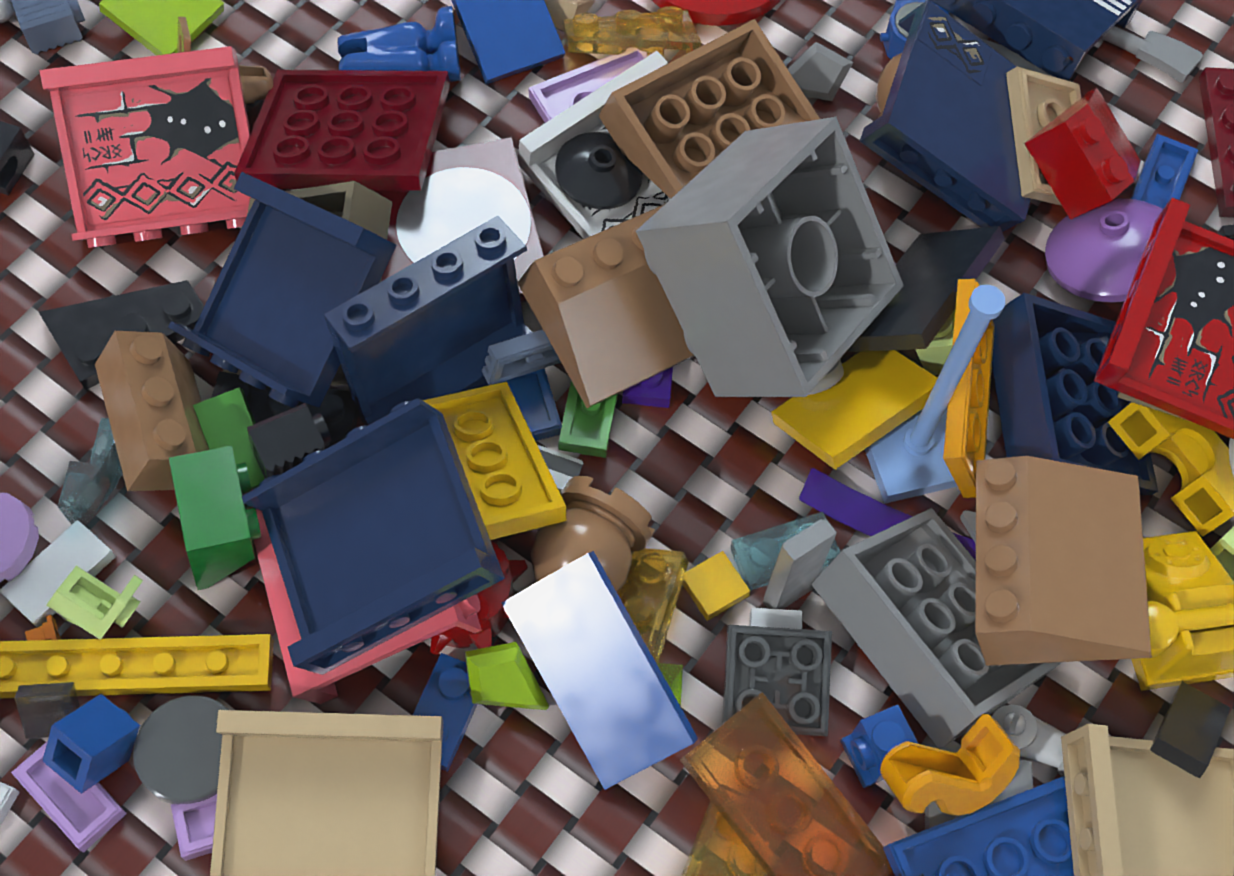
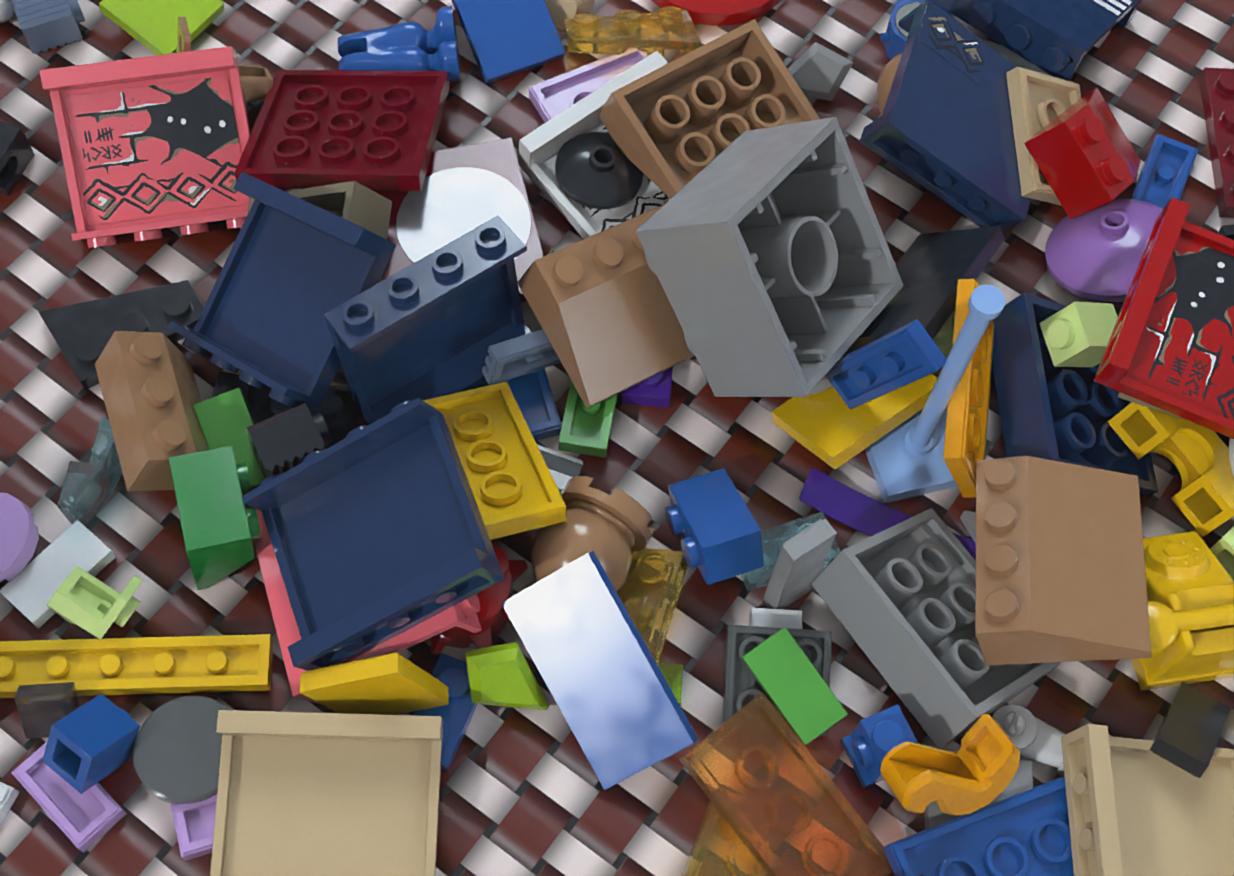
(47, 631): orange piece -> none
(374, 686): none -> yellow tile
(714, 526): none -> blue brick
(715, 585): yellow tile -> none
(794, 686): none -> bright green tile
(885, 365): none -> blue tile
(1079, 333): none -> yellowish green brick
(1158, 50): light grey piece -> none

